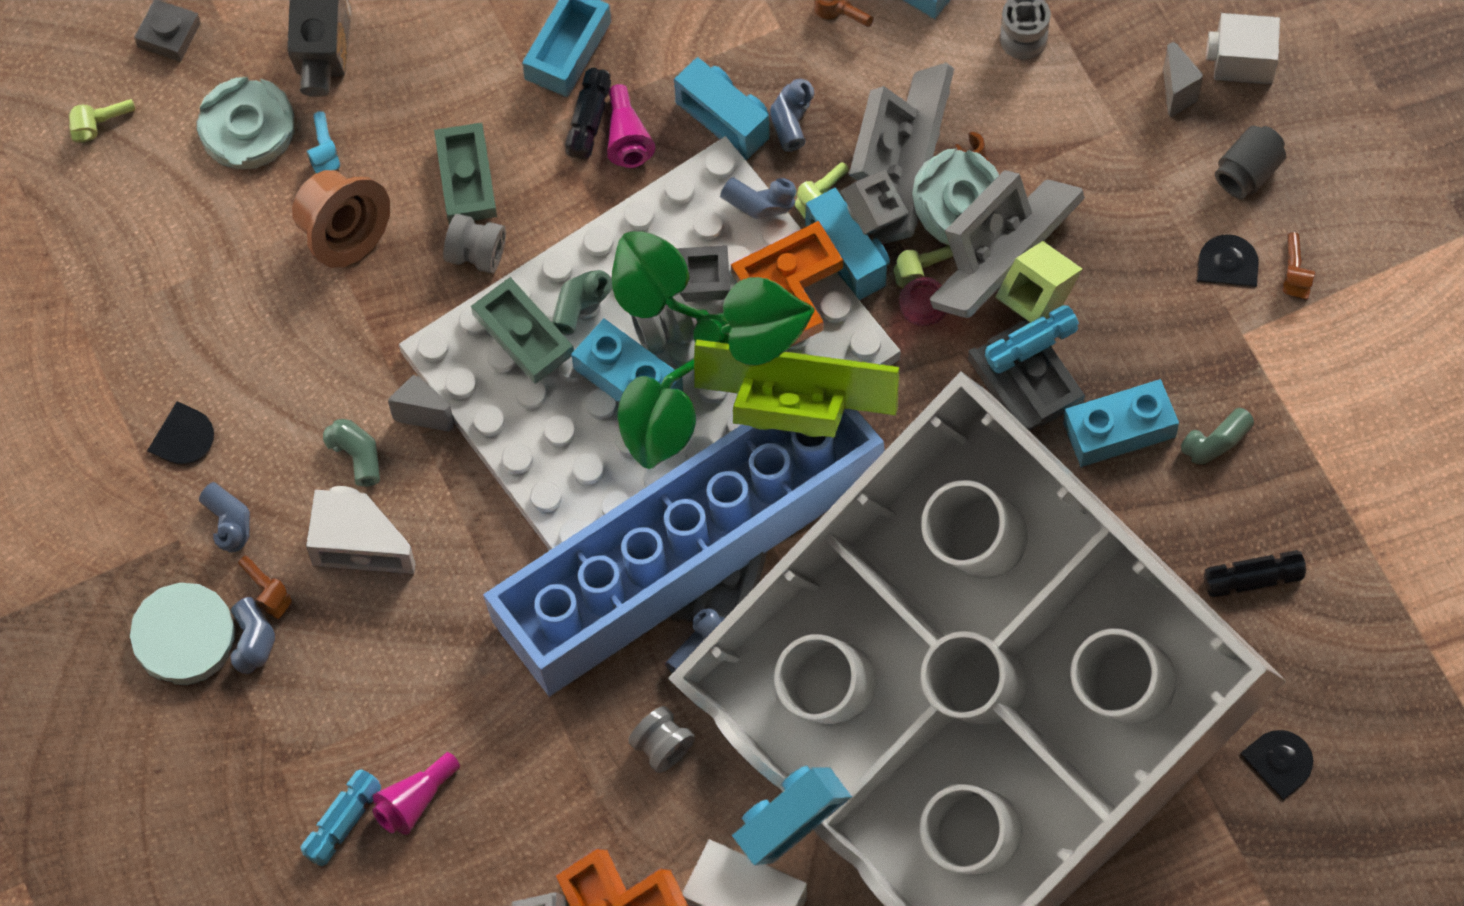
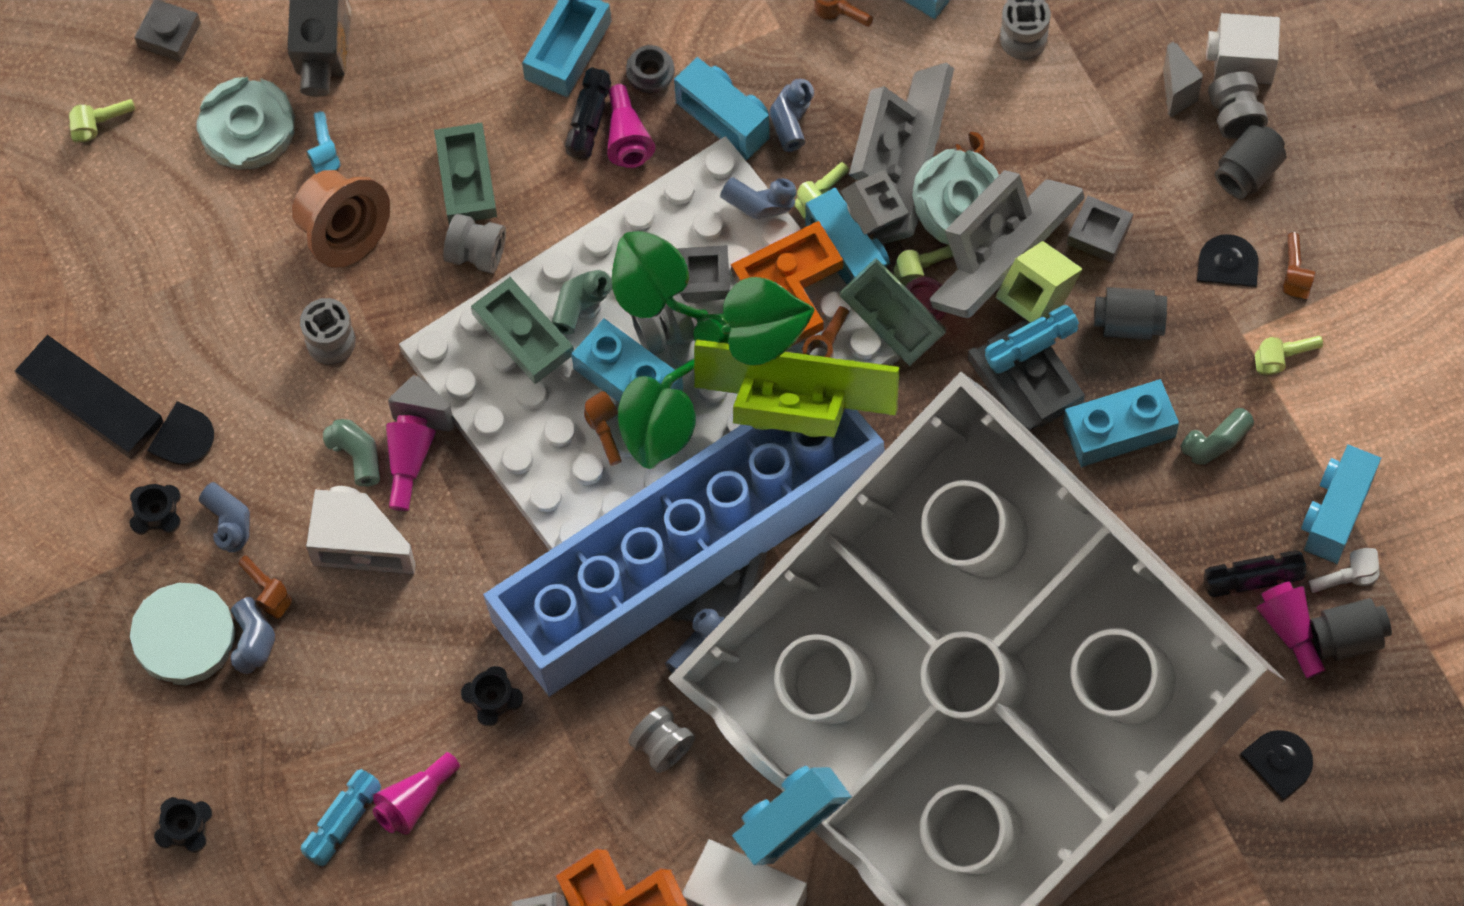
(89, 396): none -> black tile
(152, 495): none -> black plate
(177, 810): none -> black plate
(333, 341): none -> light grey wheel
(407, 447): none -> dark pink cone
(496, 681): none -> black plate
(597, 412): none -> dark orange hand
(650, 57): none -> flat silver plate
(828, 336): none -> dark orange hand
(892, 311): none -> sand green plate
(1100, 229): none -> flat silver plate
(1131, 313): none -> dark grey brick
(1237, 103): none -> light grey wheel
(1272, 353): none -> yellowish green hand
(1289, 617): none -> dark pink cone
(1334, 519): none -> medium azure piece
(1350, 630): none -> dark grey brick
(1363, 571): none -> white hand

